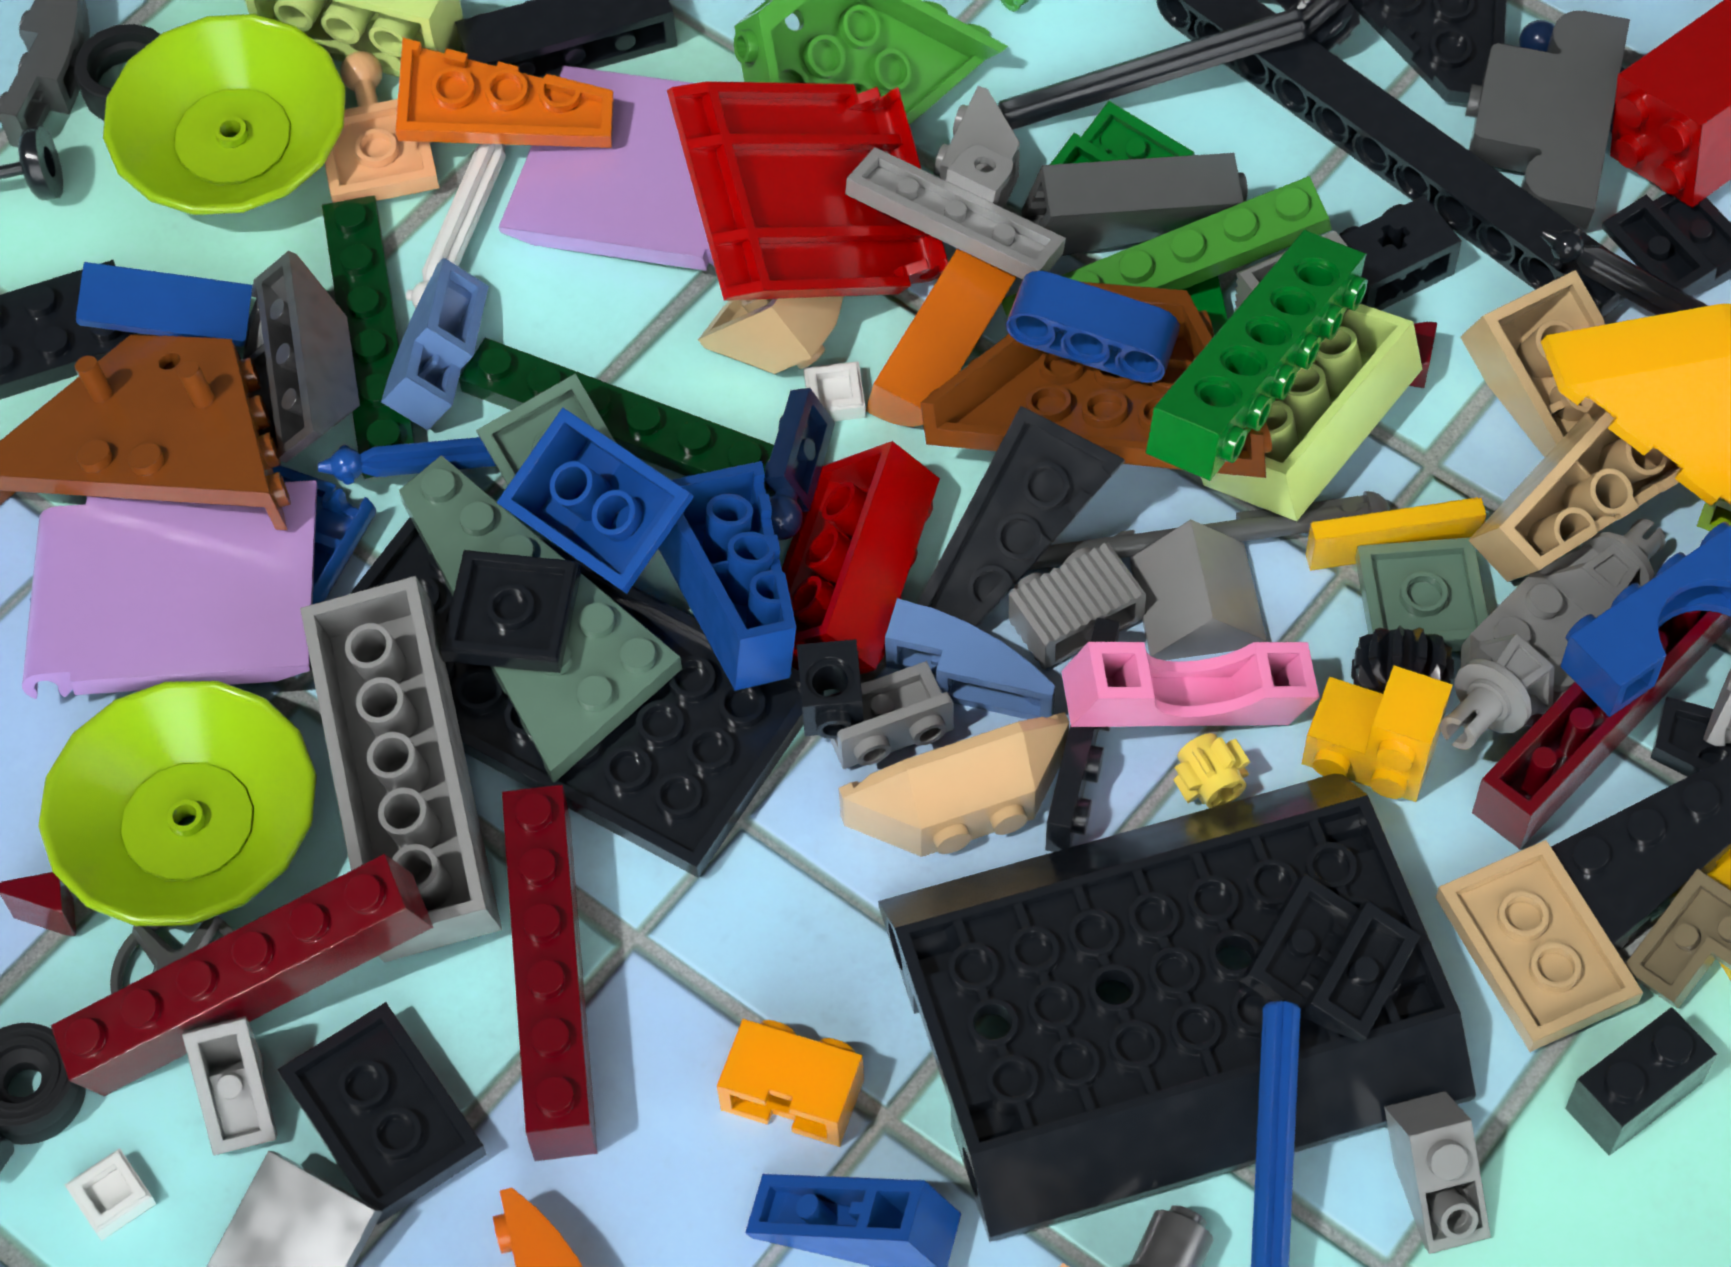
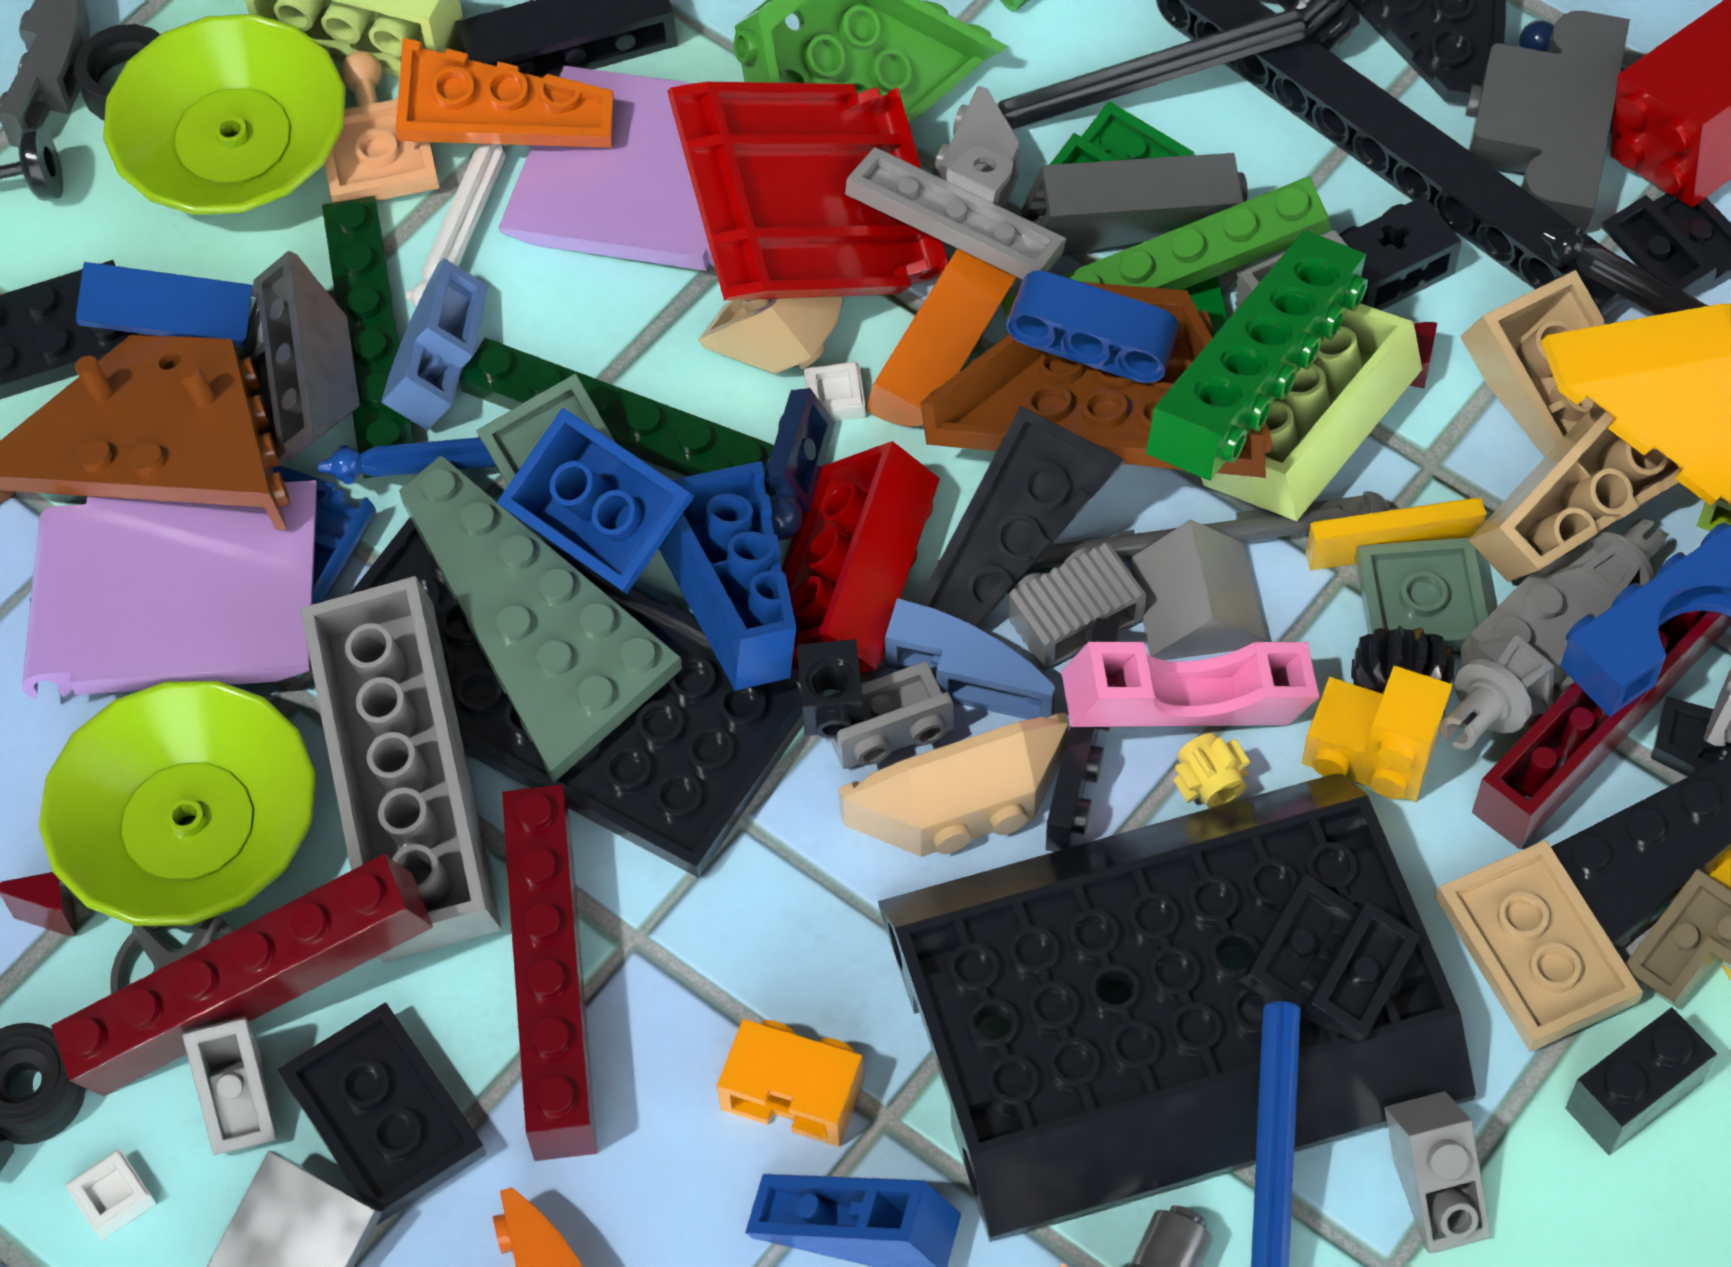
(511, 611): black tile -> none

